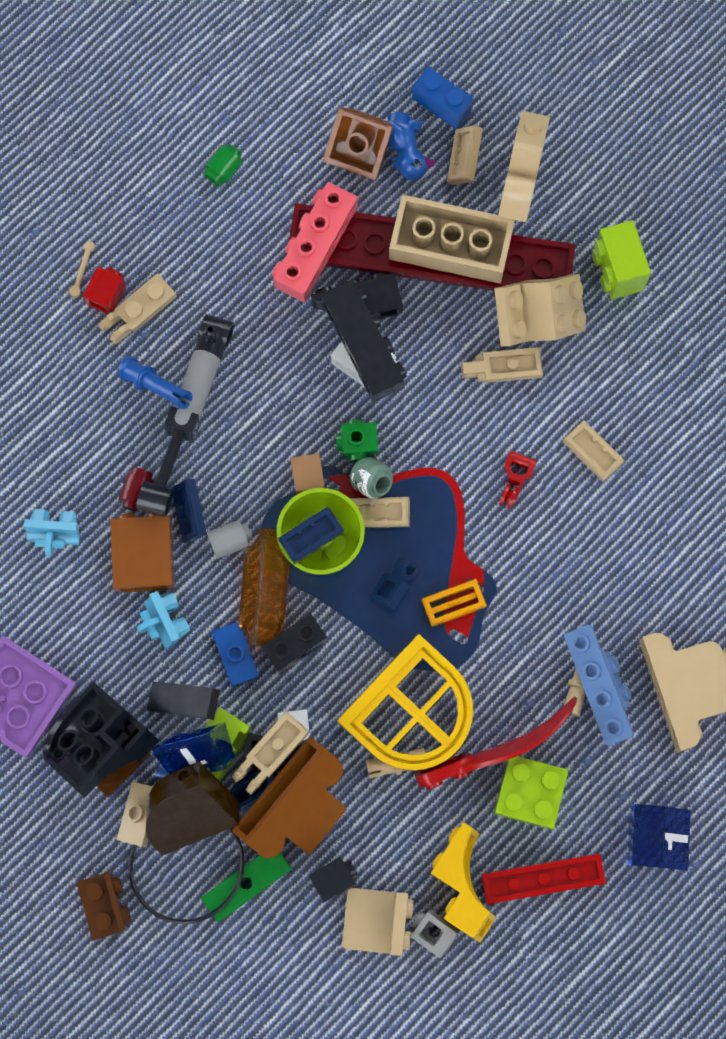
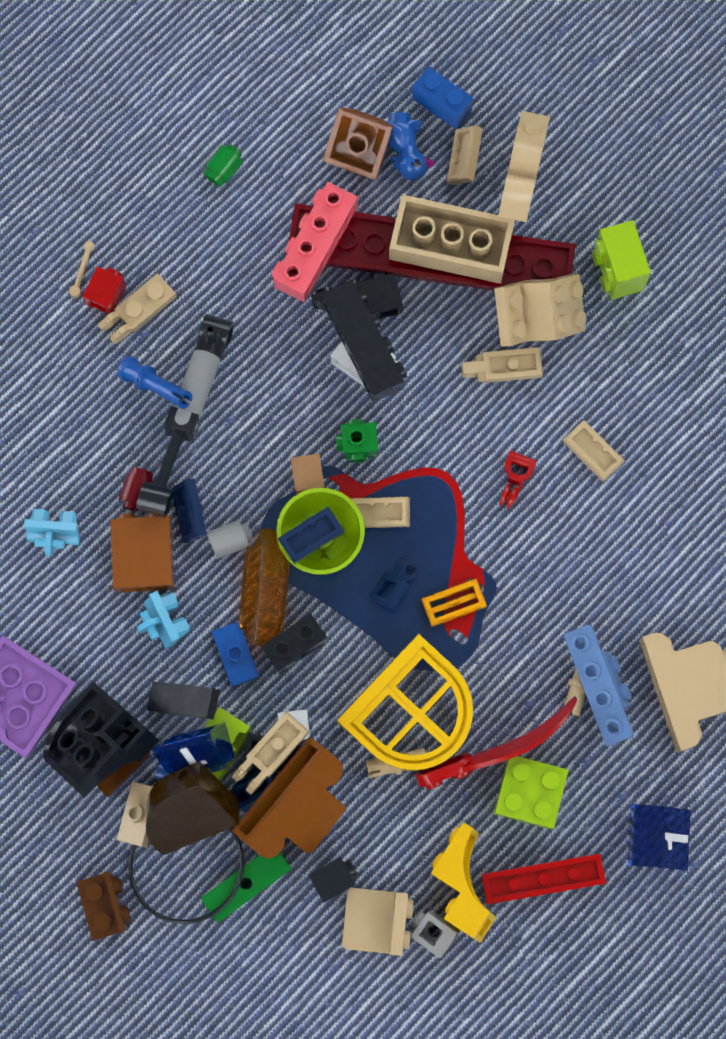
(371, 477): sand green head -> none

